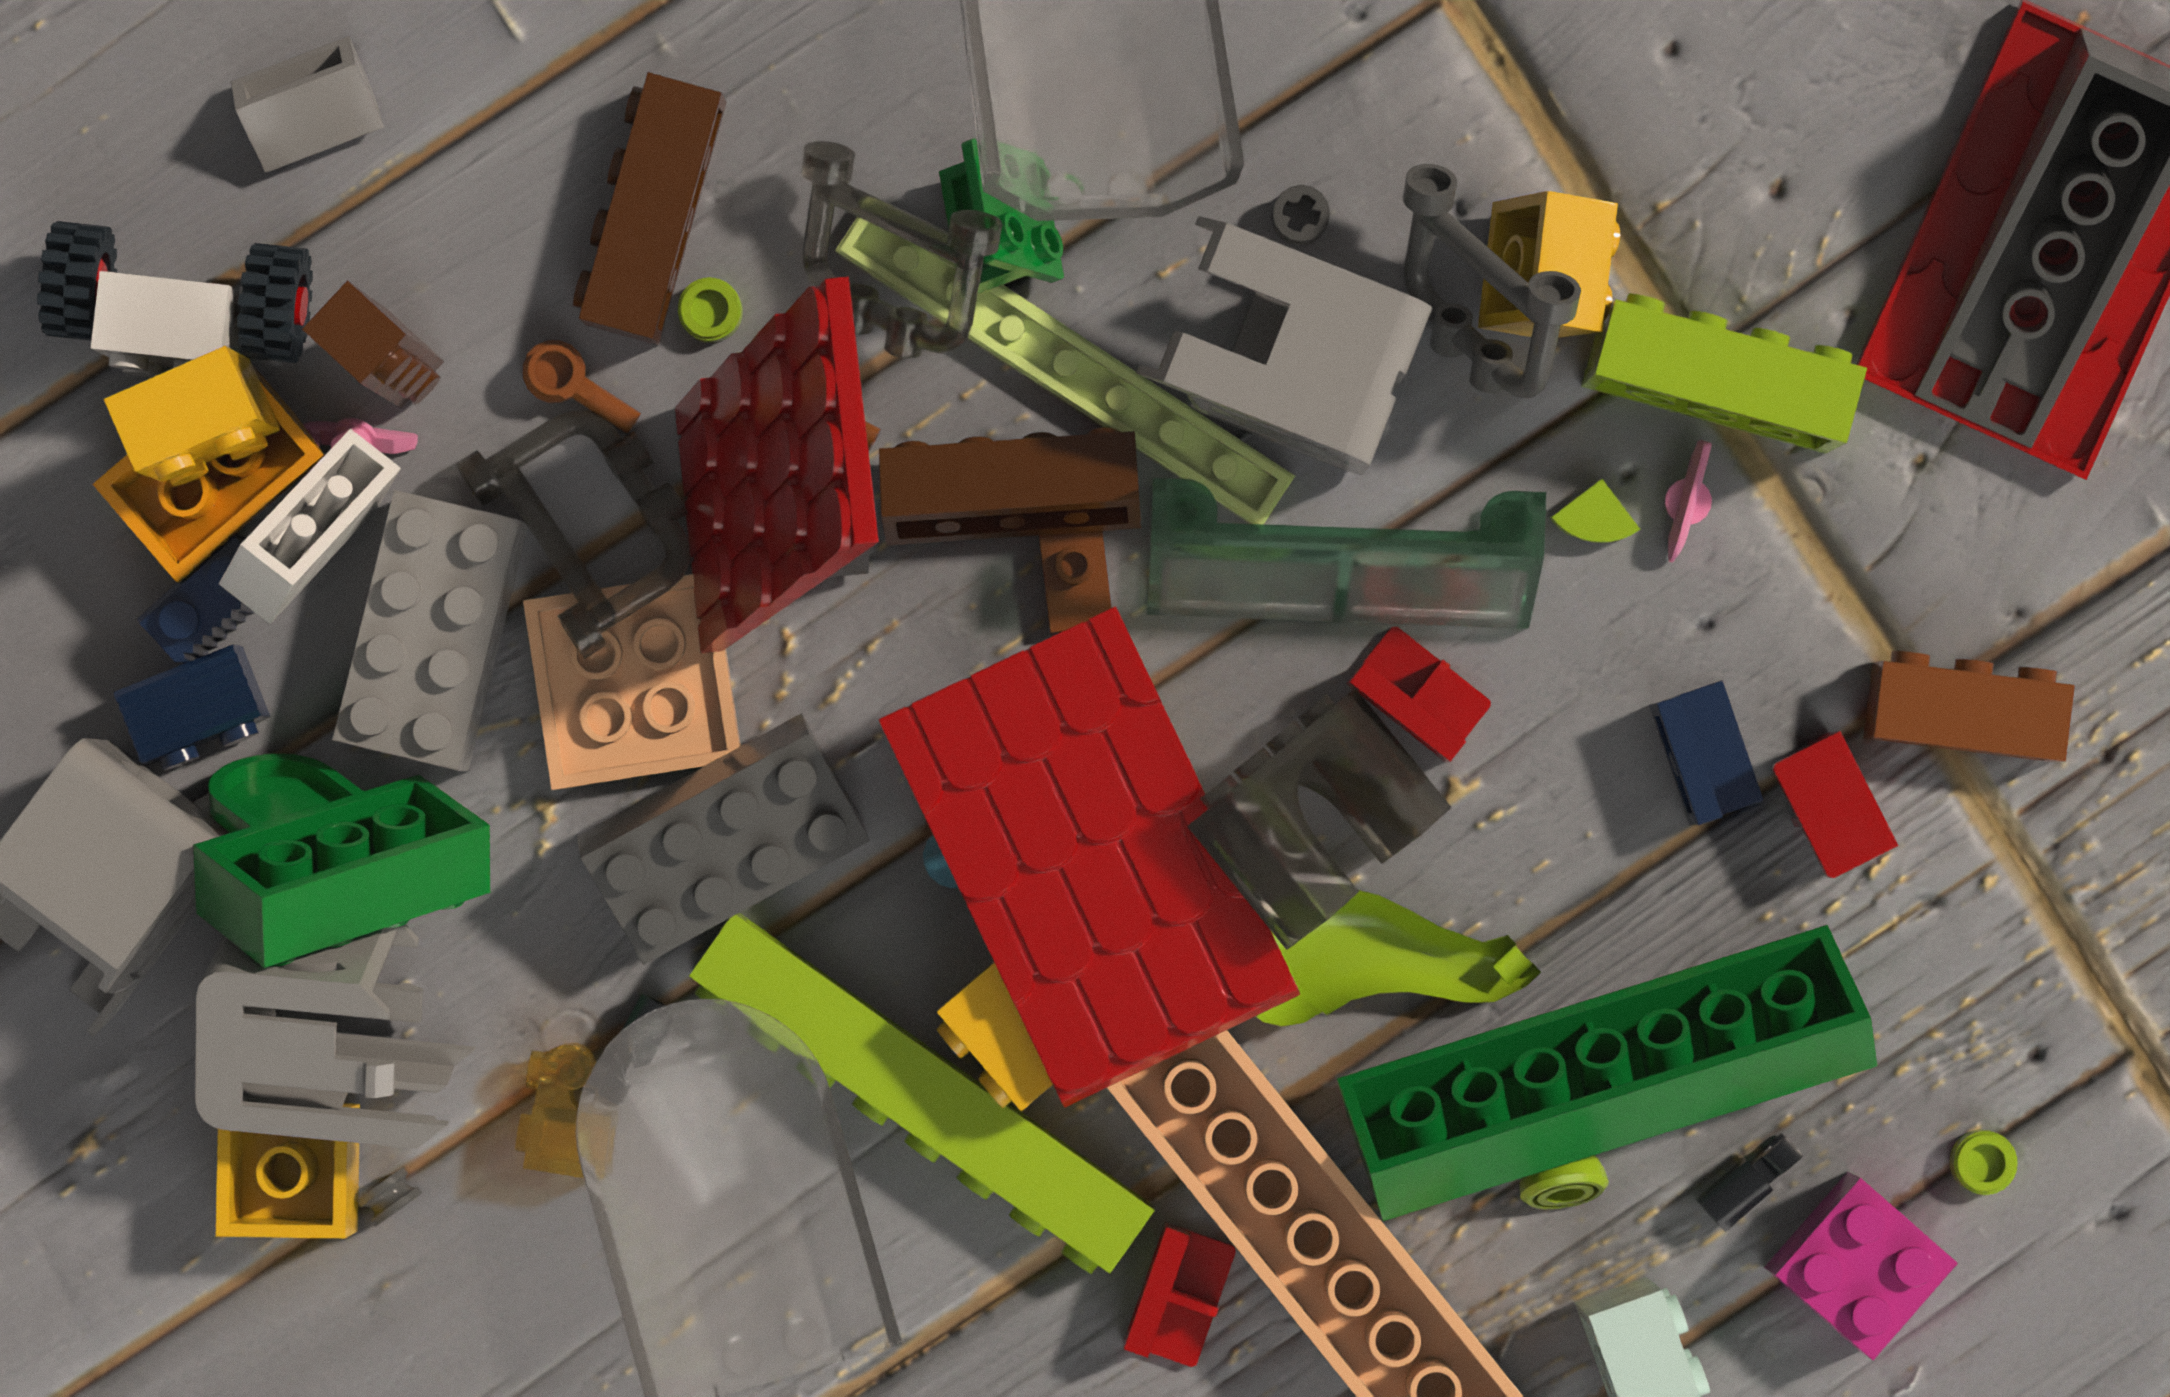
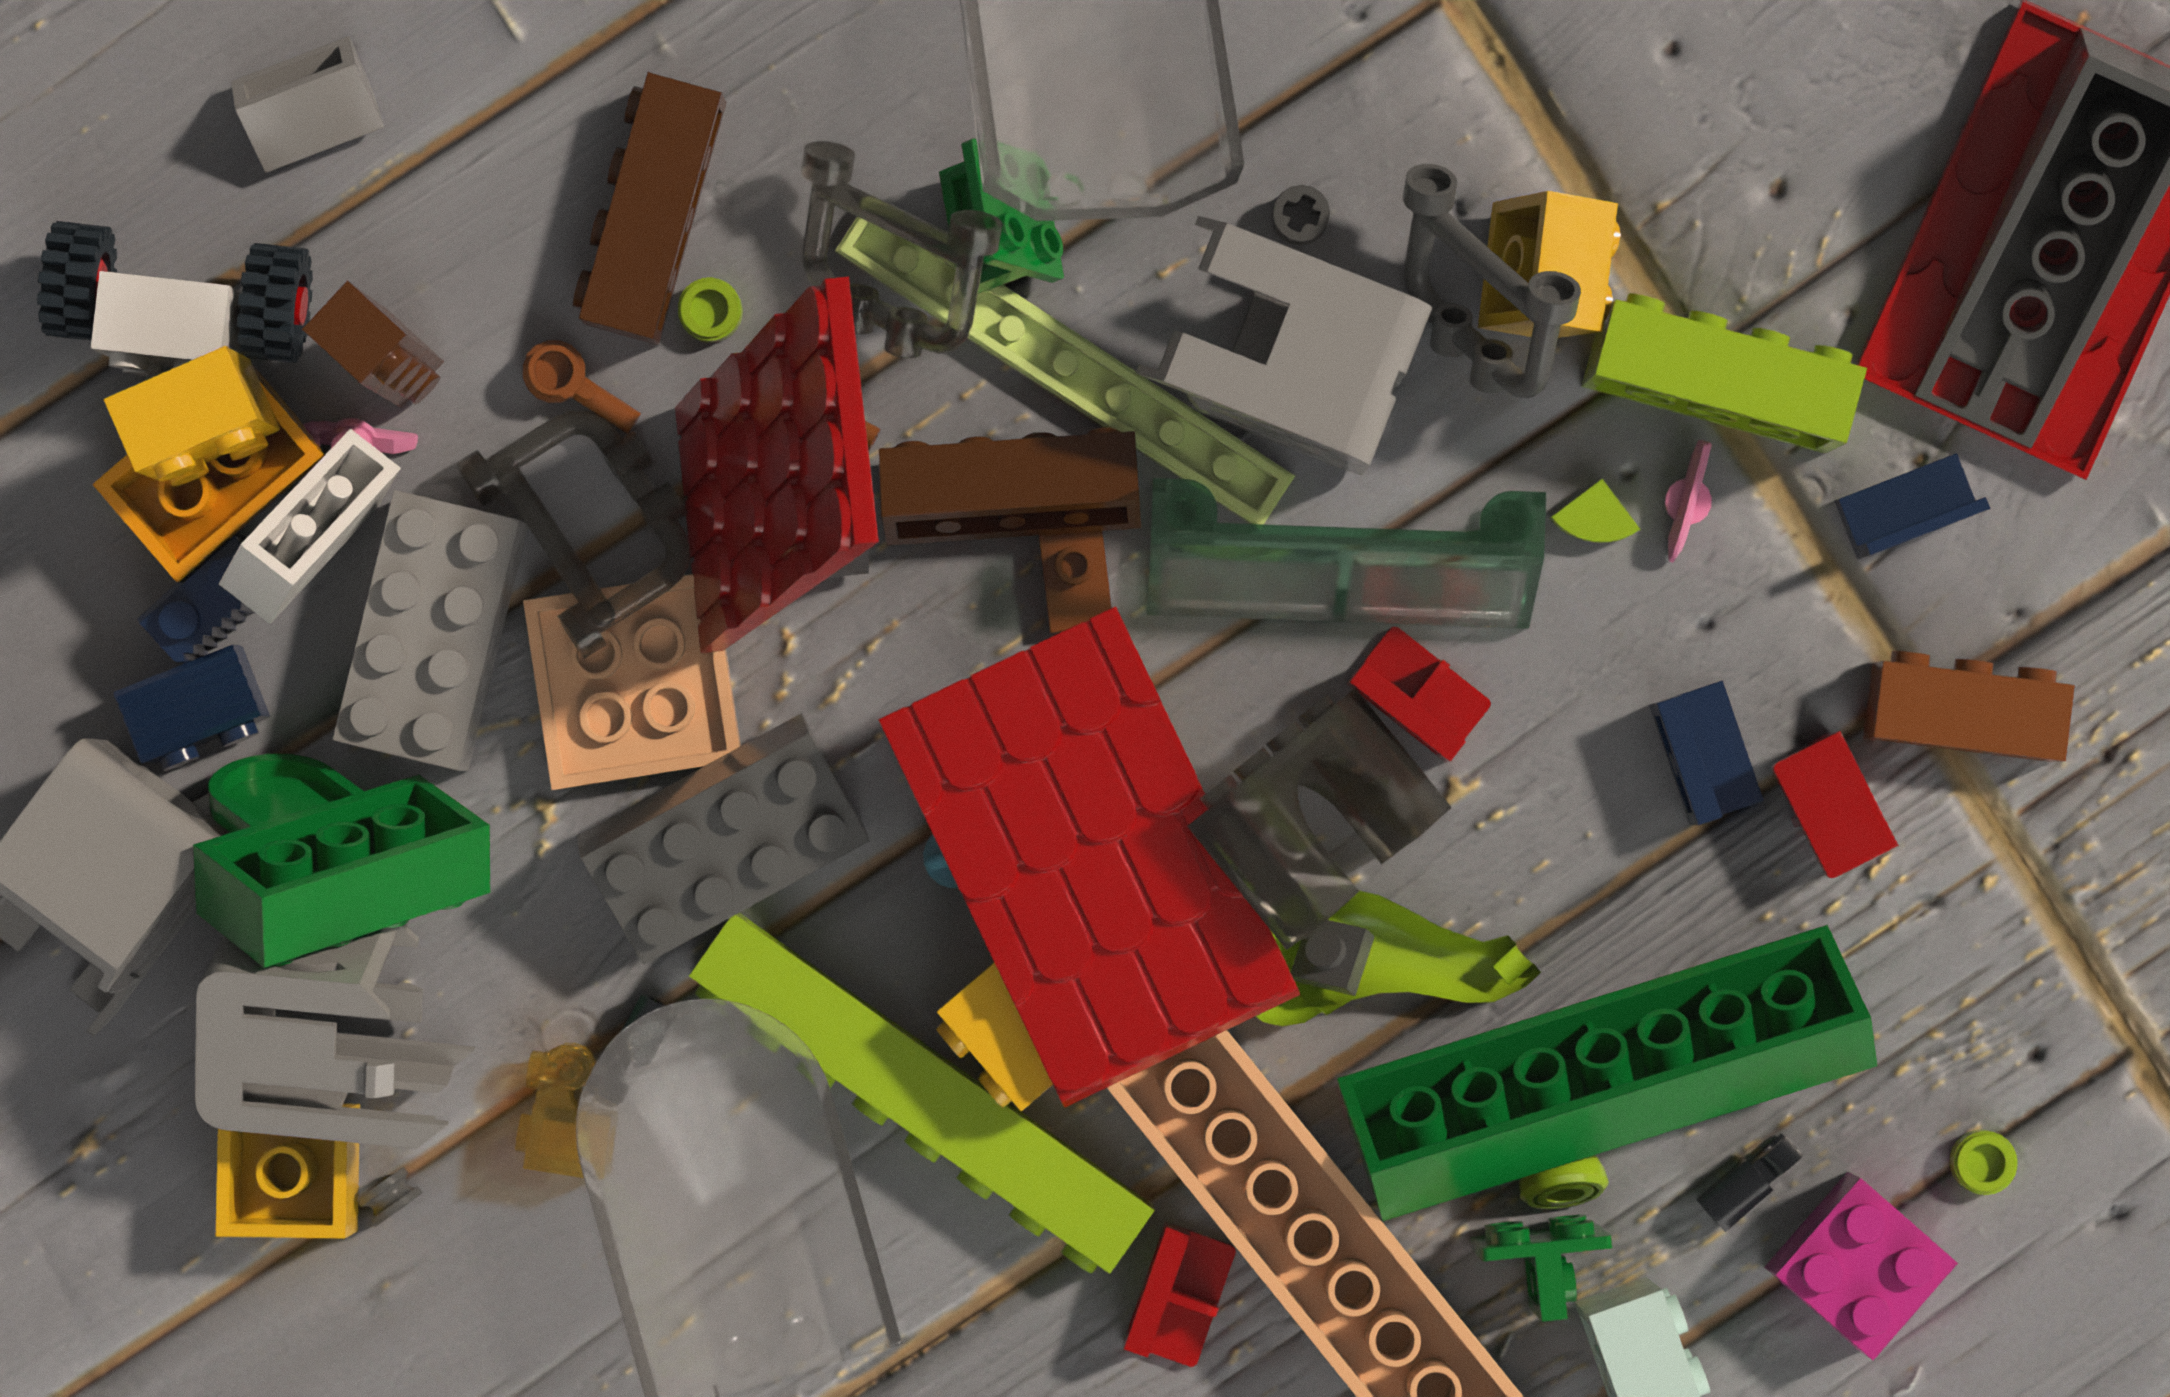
(1333, 957): none -> dark grey plate
(1547, 1273): none -> green bracket
(1908, 506): none -> dark blue panel

